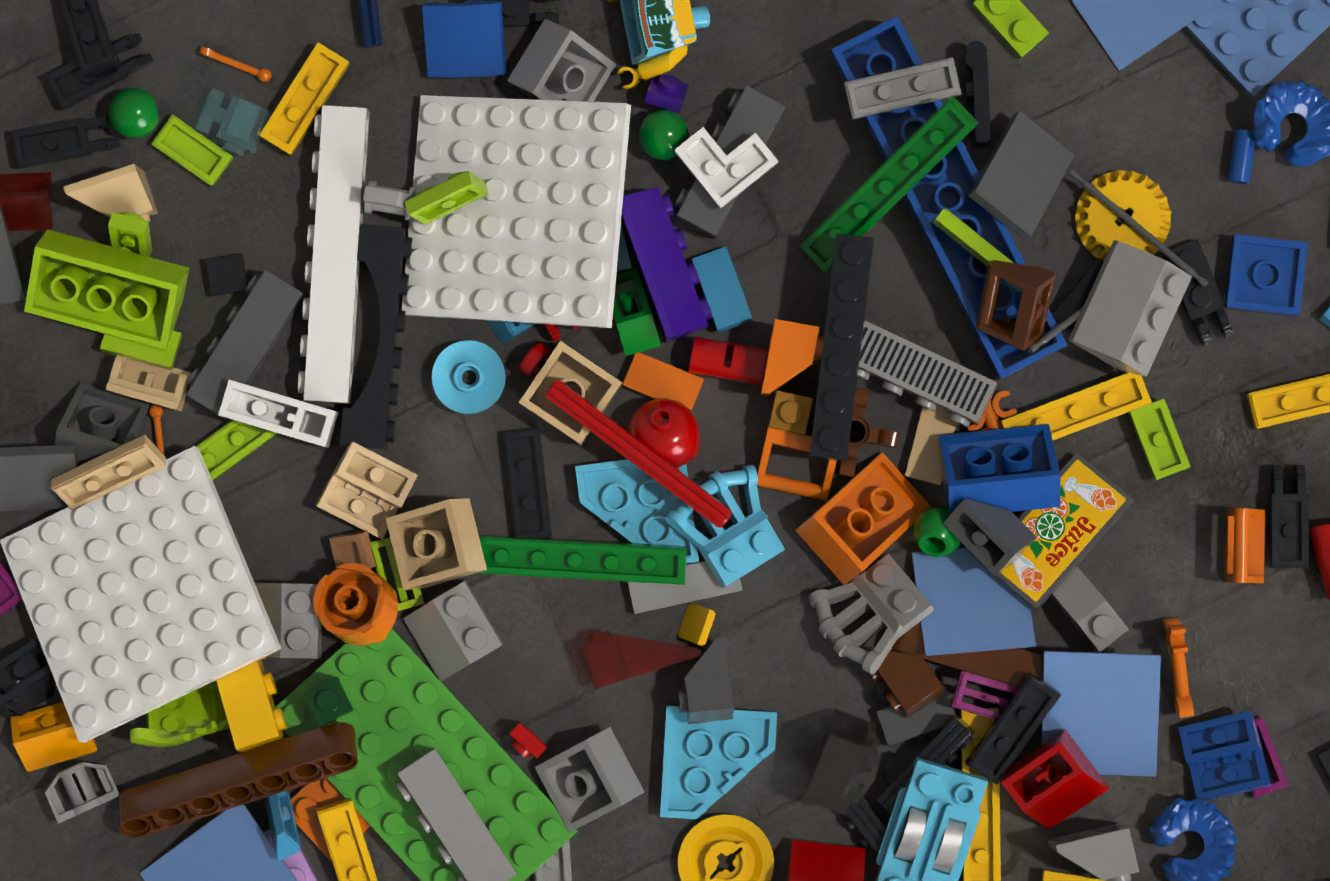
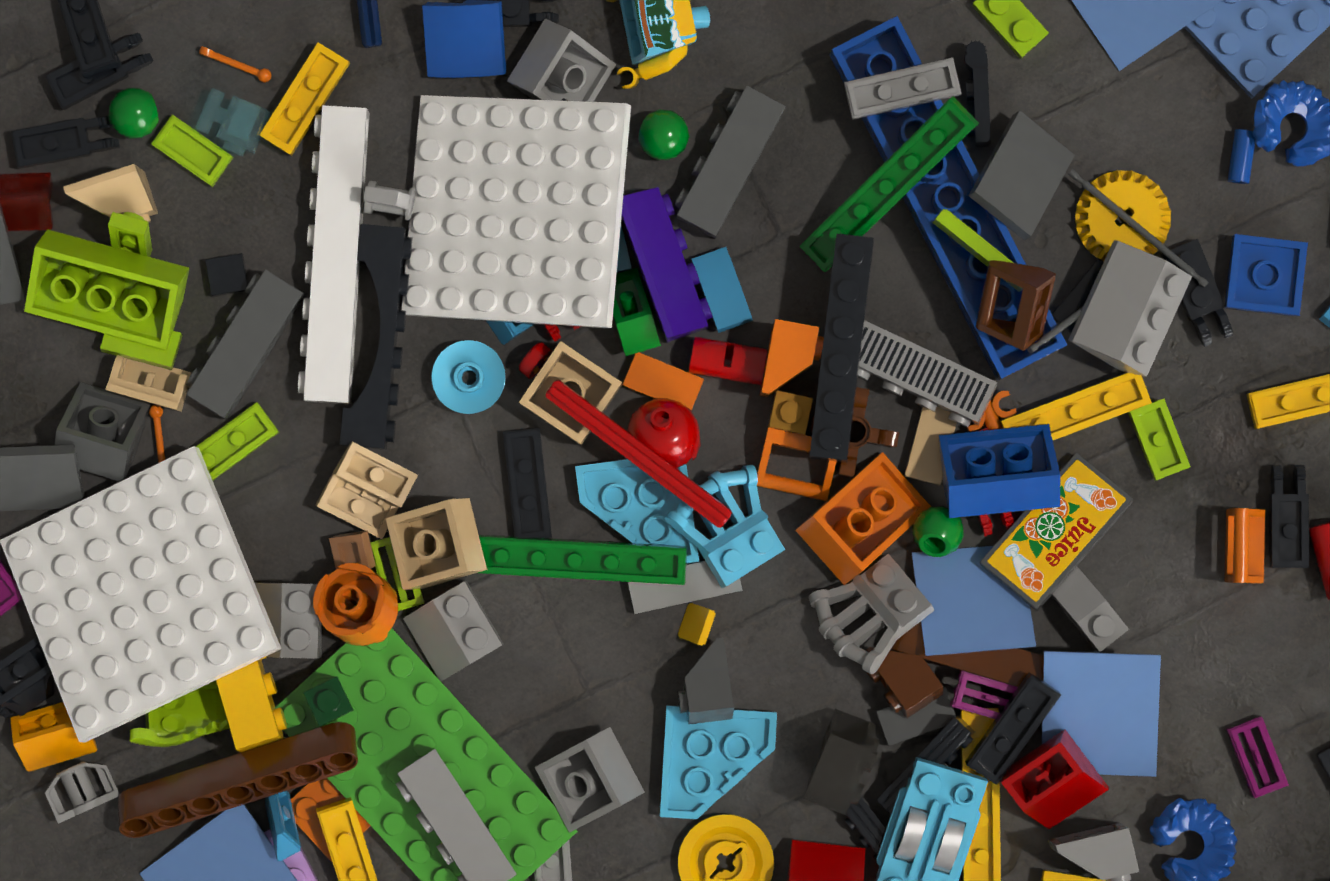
(108, 472): tan tile -> none
(278, 413): white slope -> none
(446, 197): lime plate -> none
(526, 741): red plate -> none
(625, 656): clear red slope -> none
(666, 92): dark purple plate -> none
(725, 175): white plate -> none
(990, 533): dark grey slope -> none
(1176, 642): orange bar -> none
(1225, 756): blue slope -> none

